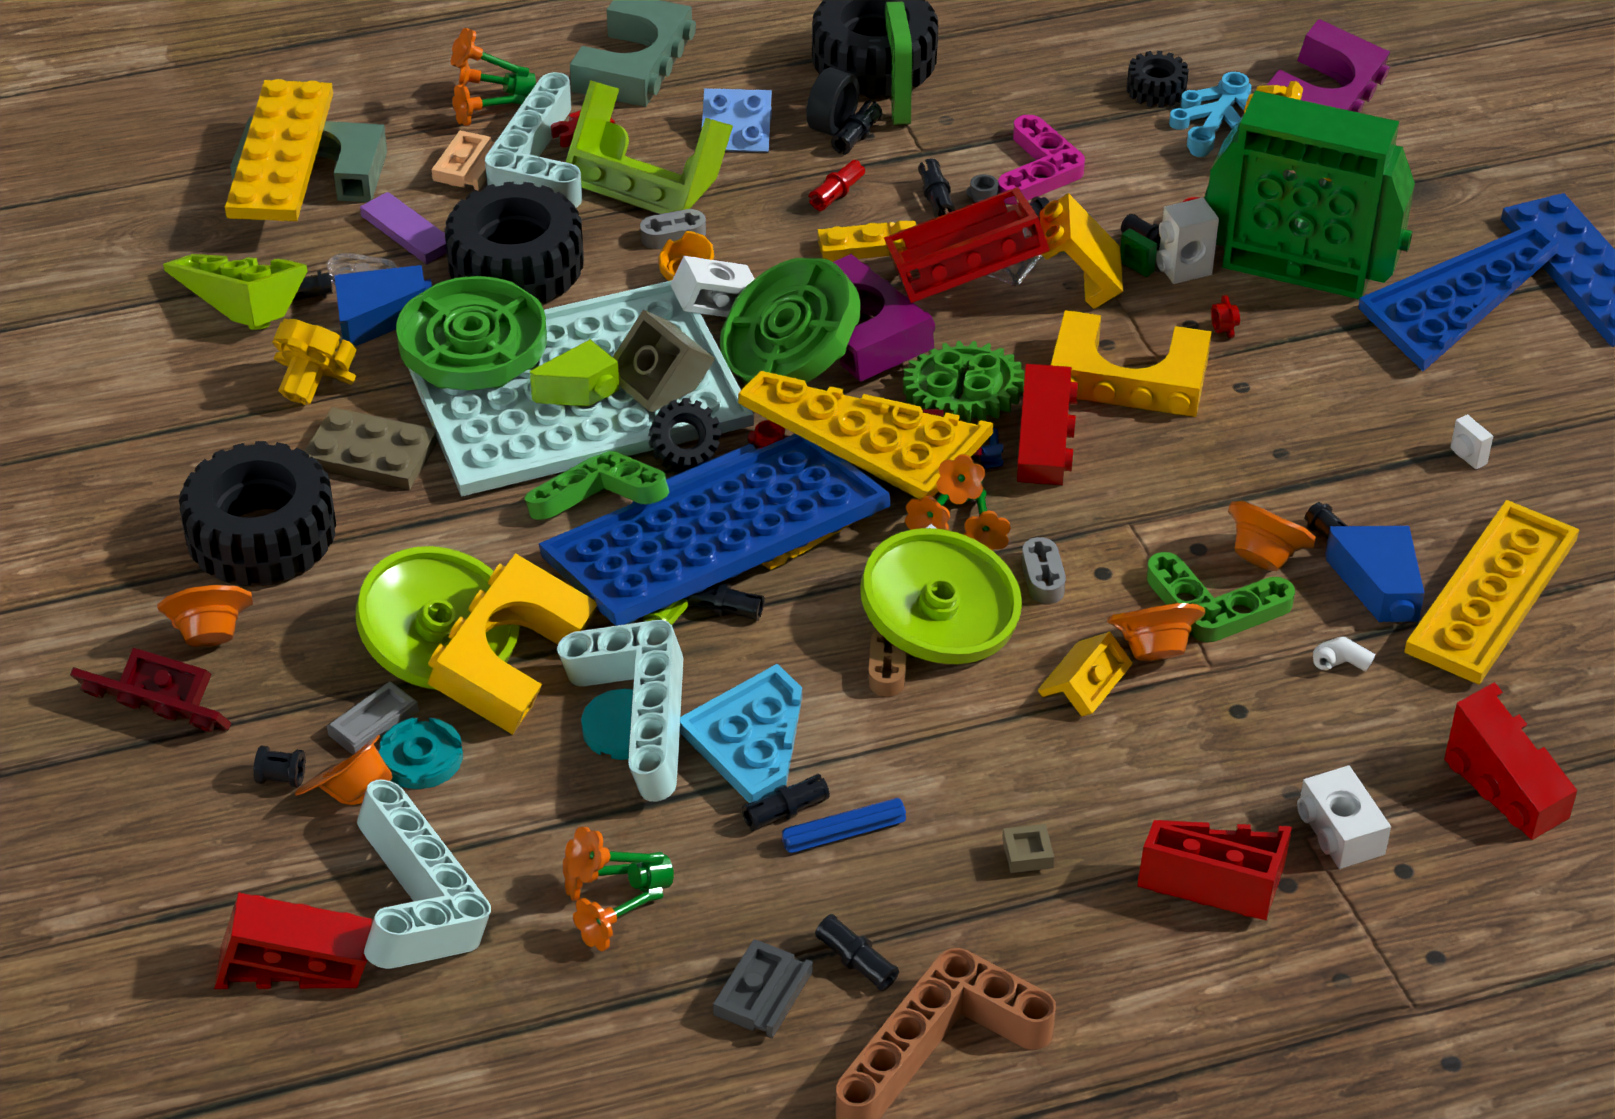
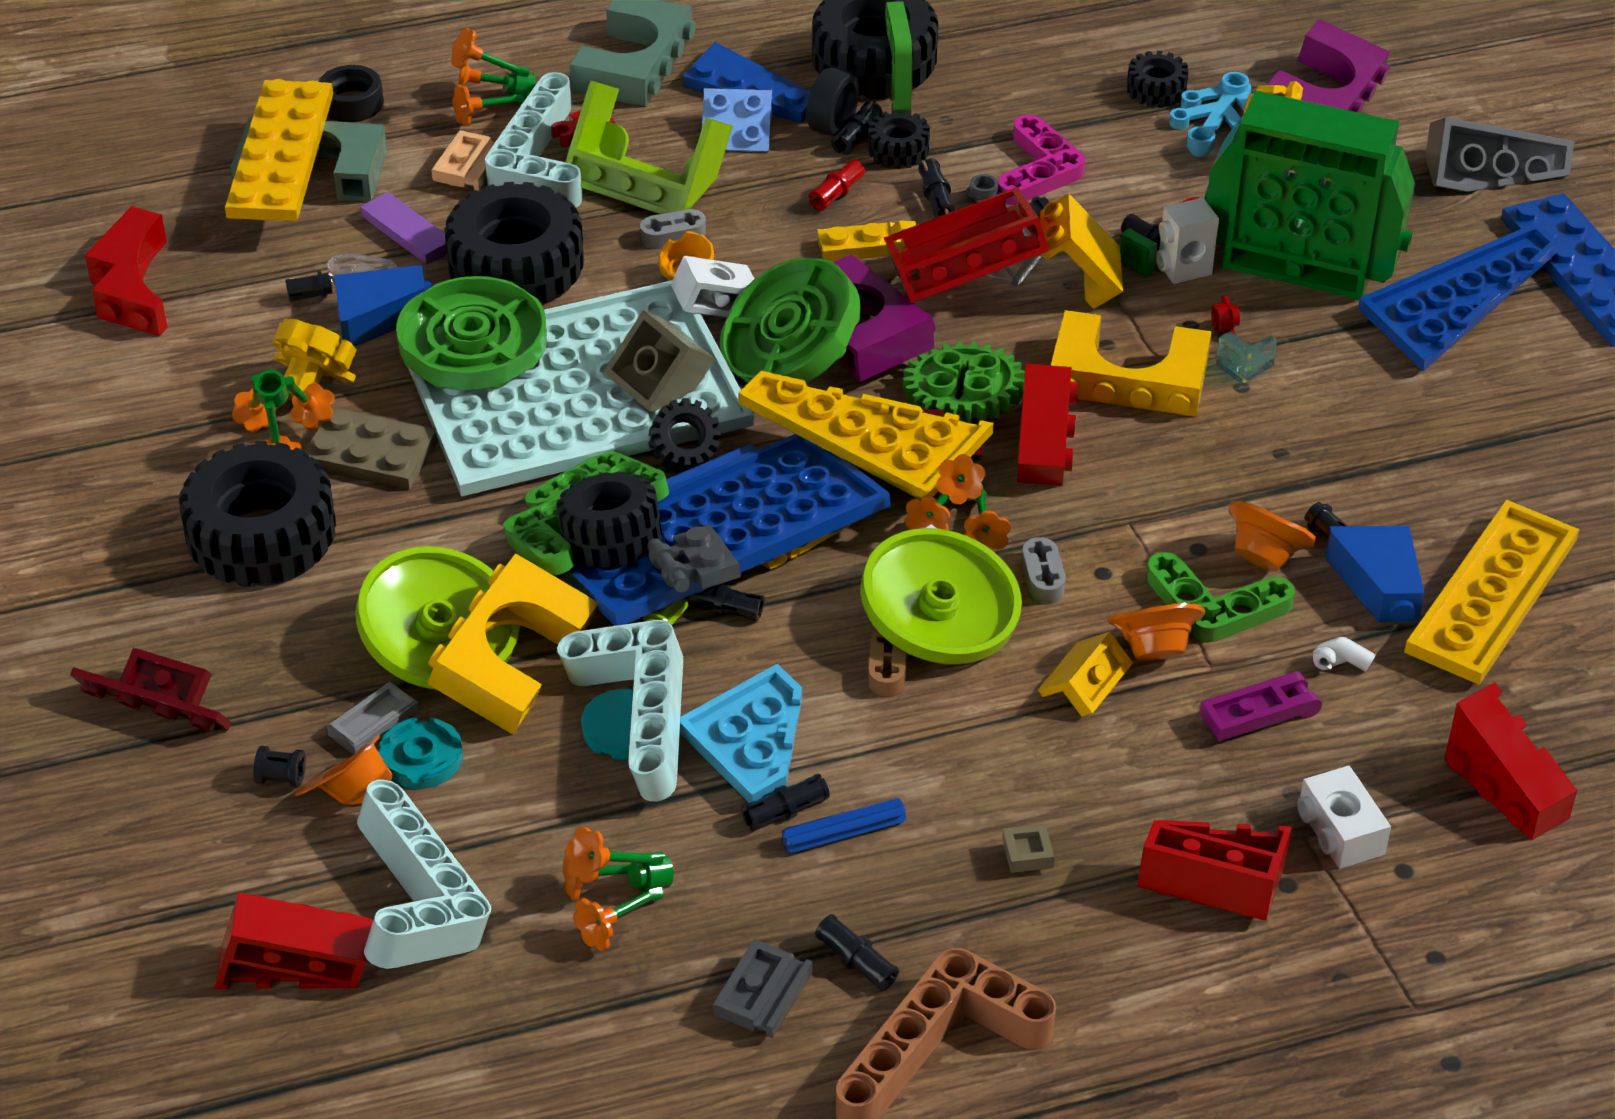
(119, 268): none -> red arch
(206, 613): orange hat -> none
(241, 288): lime wedge -> none
(271, 391): none -> orange plant
(355, 107): none -> black tyre
(538, 538): none -> bright green beam
(576, 377): lime slope -> none
(609, 518): none -> black tyre
(704, 559): none -> dark grey plate
(729, 70): none -> blue wing
(766, 433): red plate -> none
(898, 139): none -> black tyre
(991, 454): blue hand -> none
(1243, 359): none -> clear light blue panel
(1259, 706): none -> magenta plate
(1471, 441): white plate -> none
(1483, 156): none -> light grey wedge

